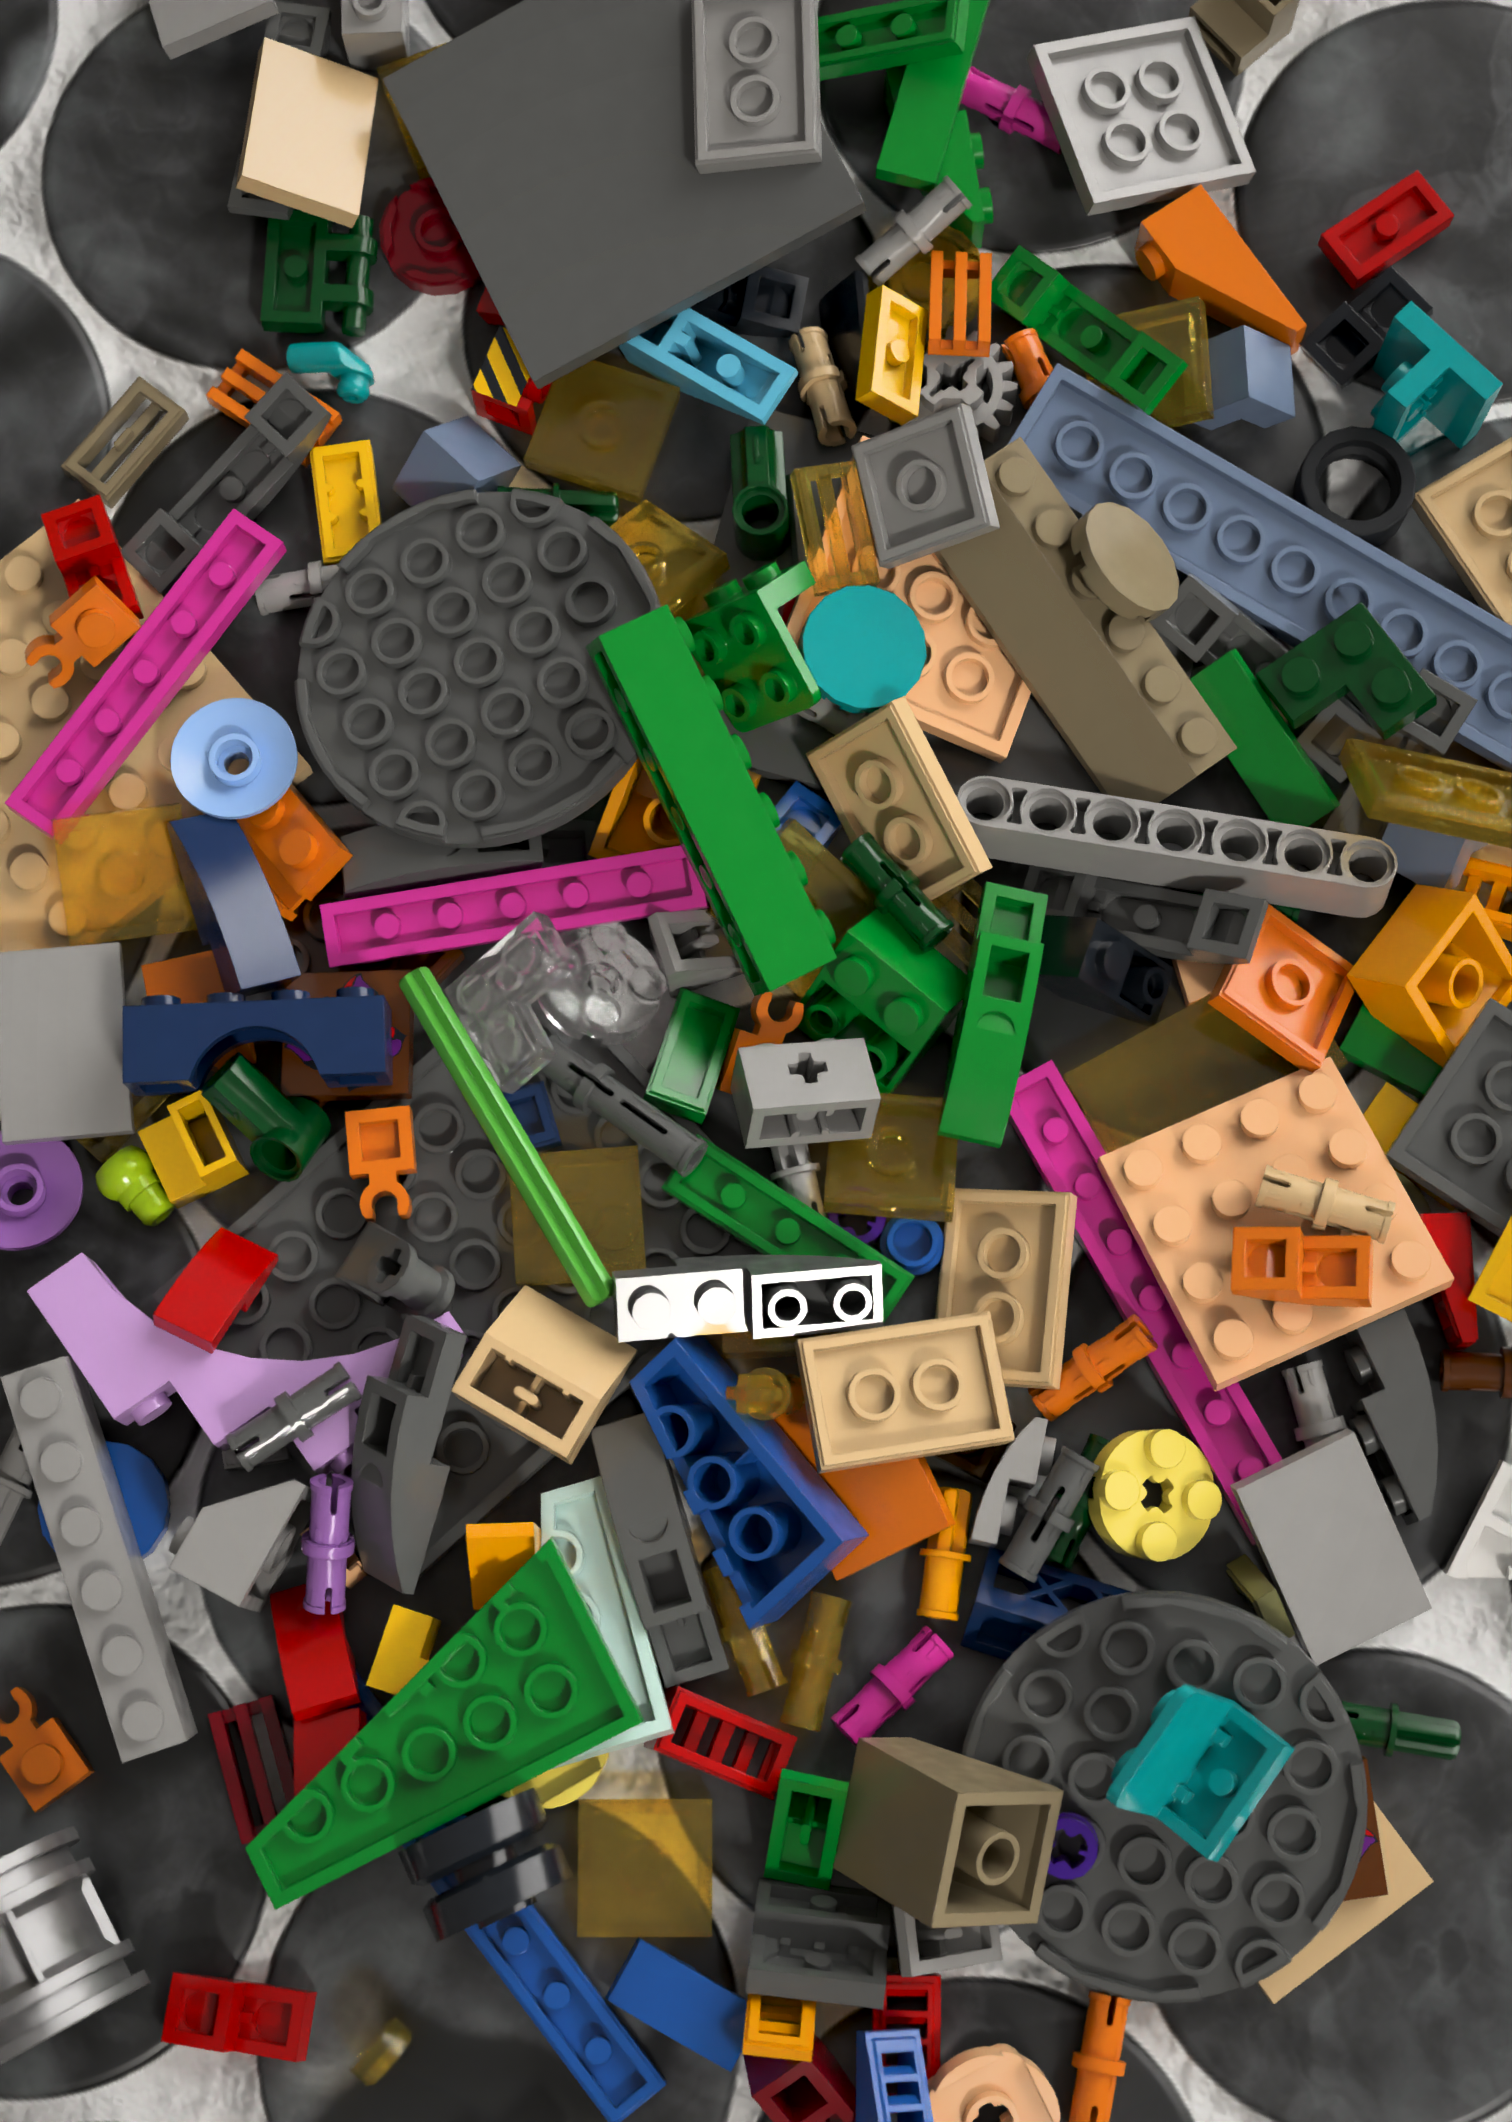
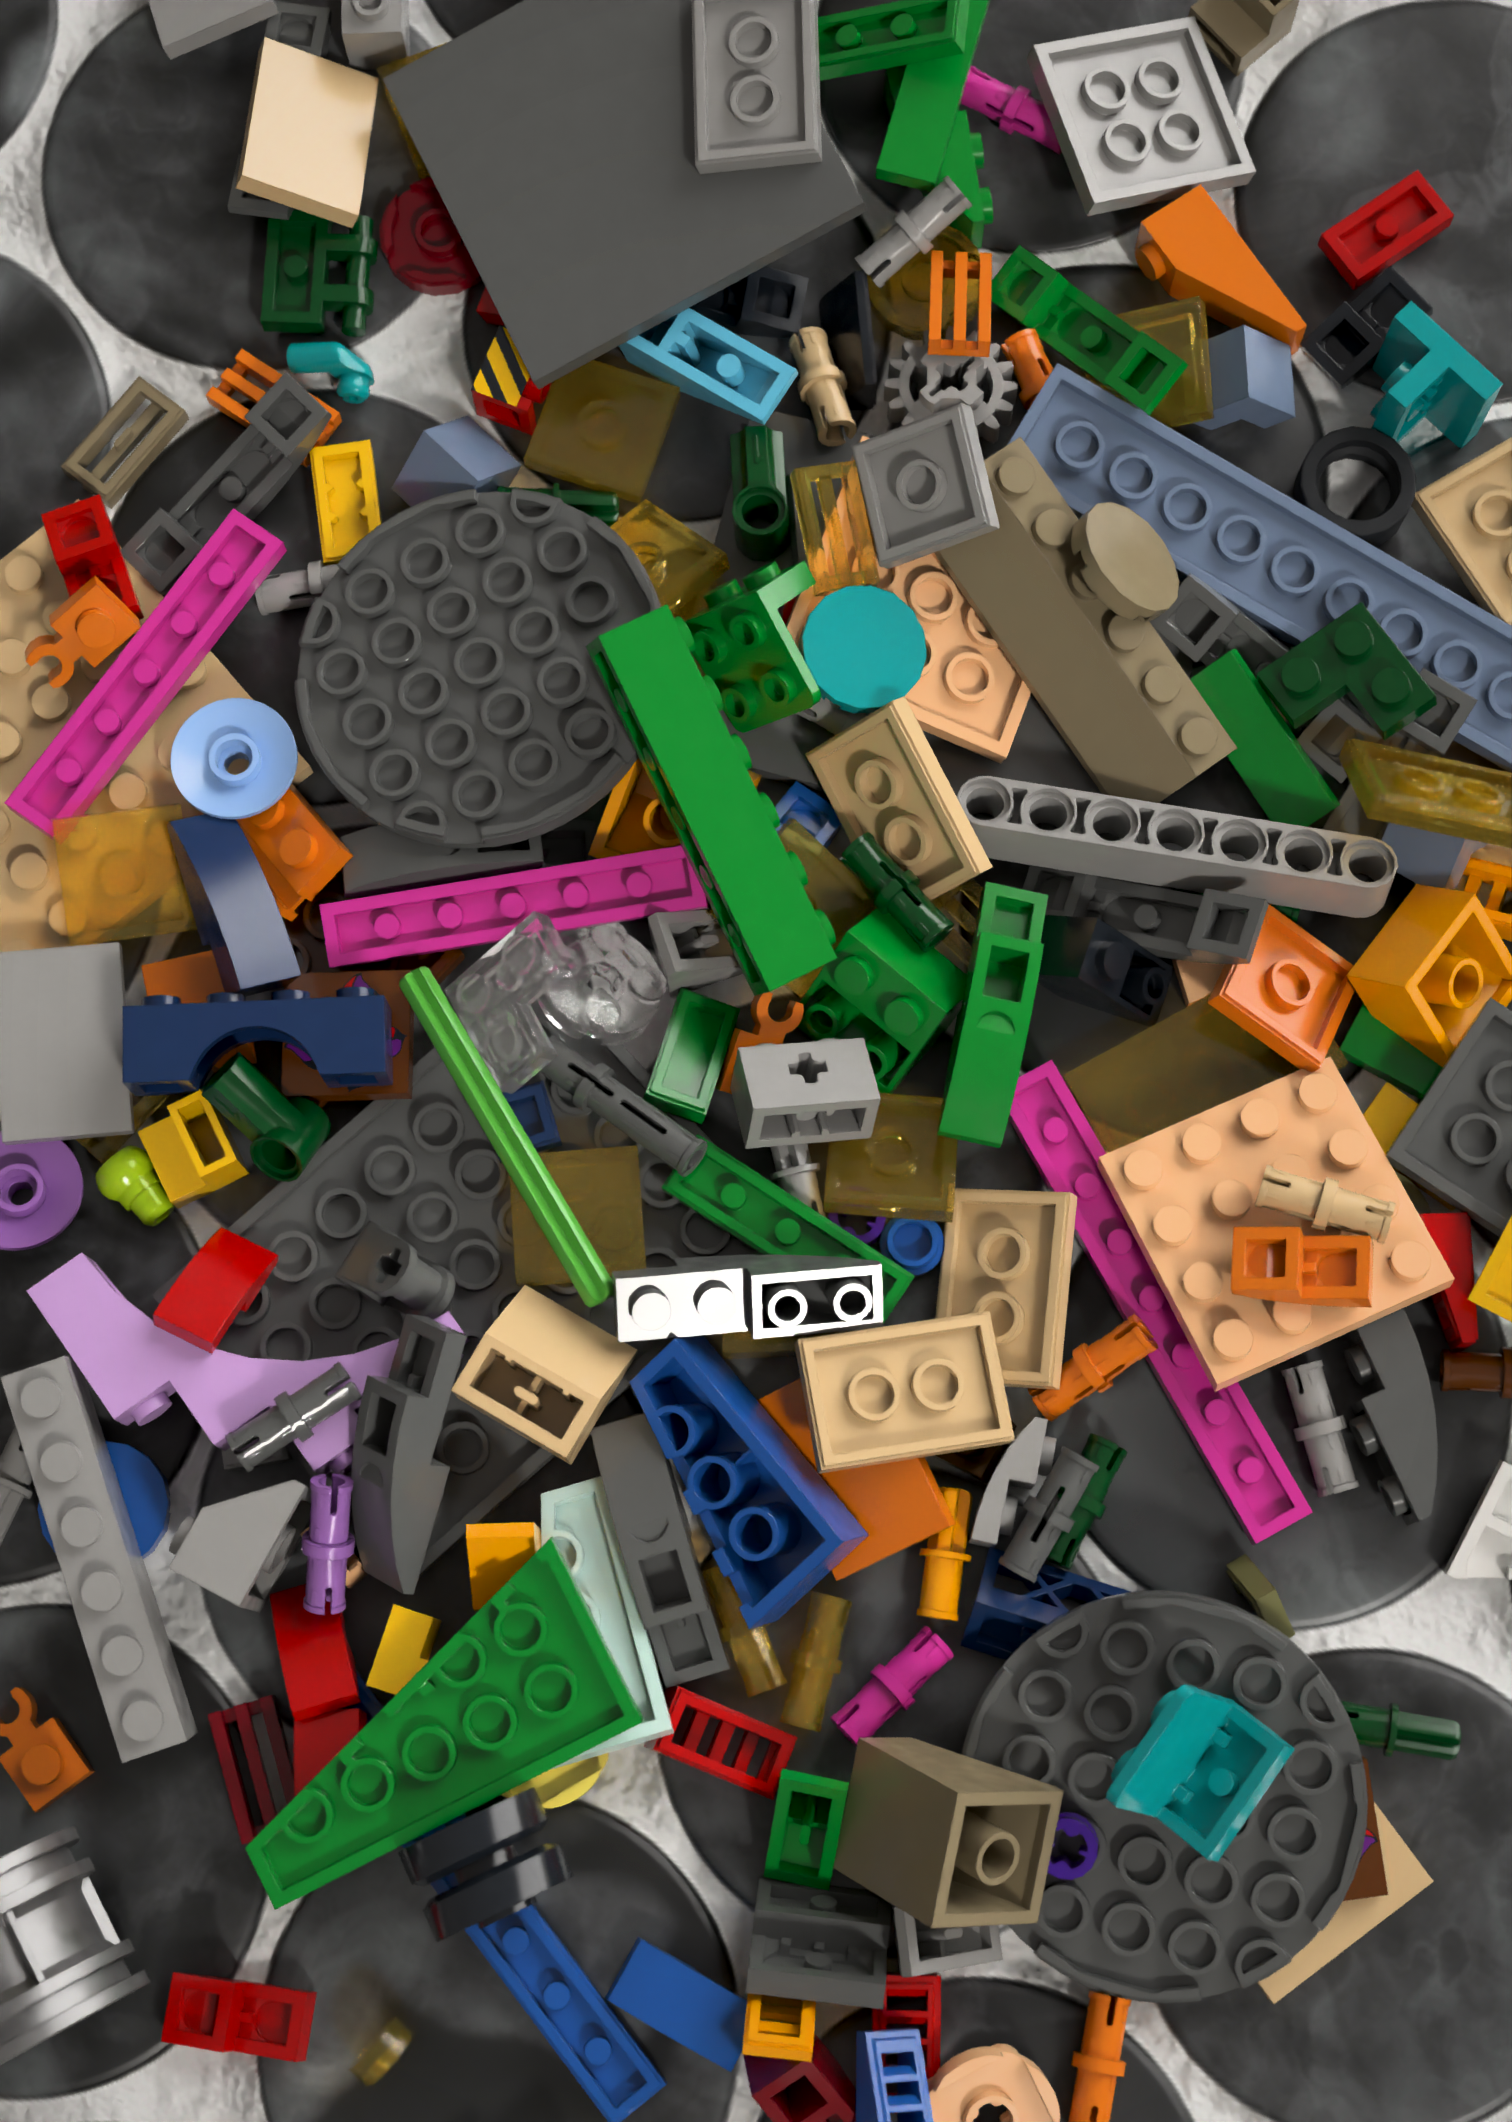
(381, 1149): orange plate -> none
(645, 1868): clear yellow tile -> none
(766, 1393): clear yellow axle -> none
(892, 355): yellow plate -> none
(1187, 1498): light yellow plate -> none
(1331, 1546): light grey tile -> none

